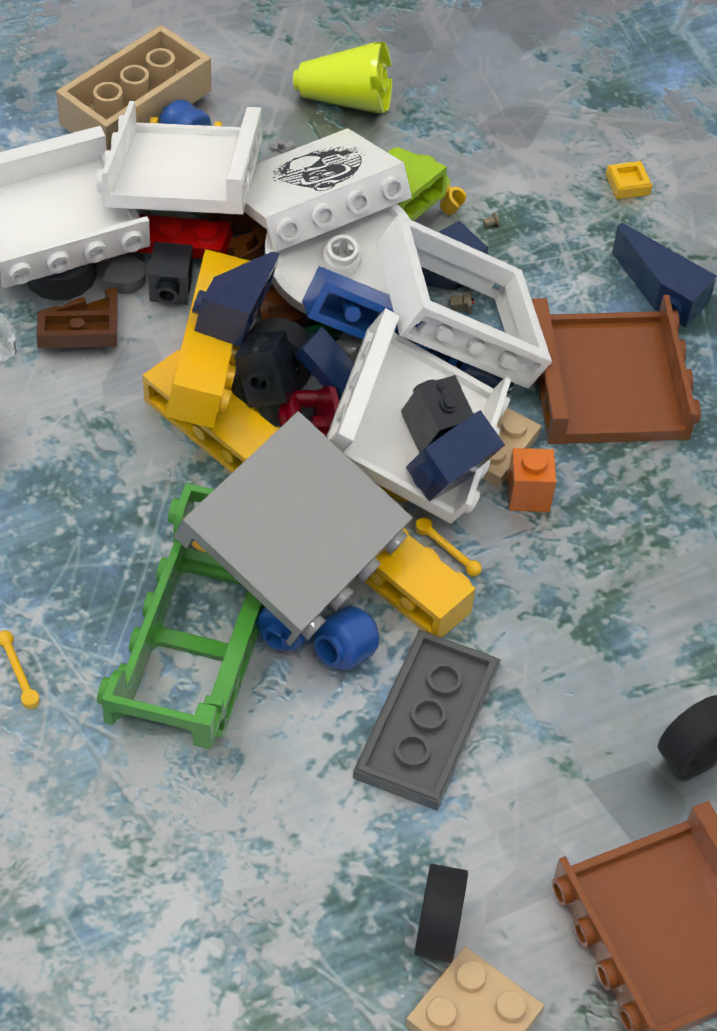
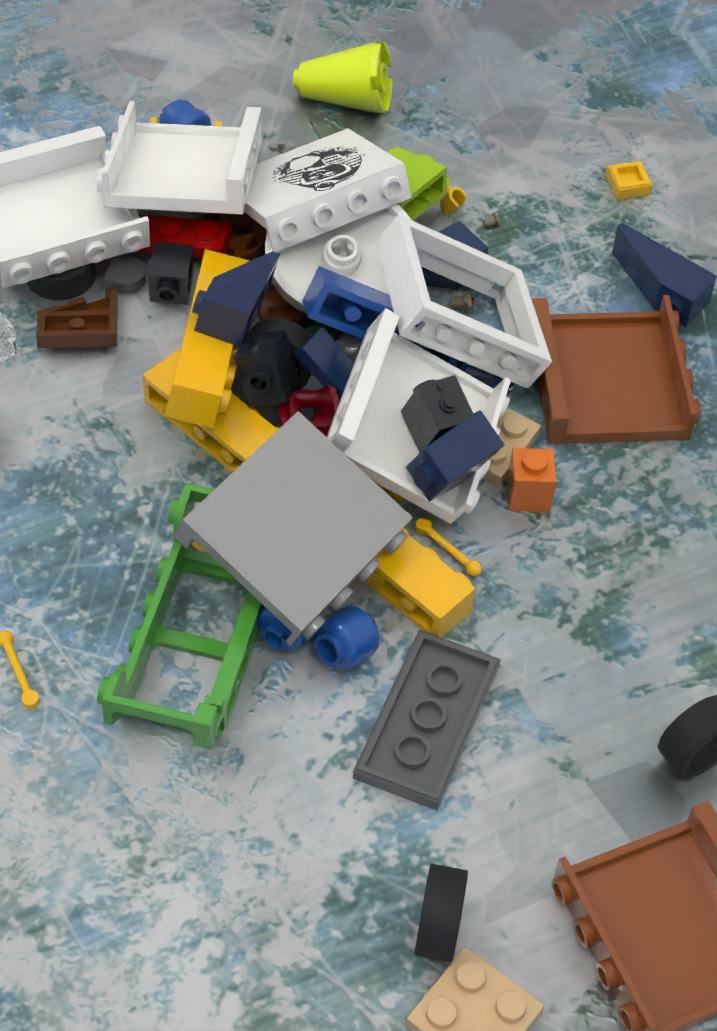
(148, 71): tan brick -> none

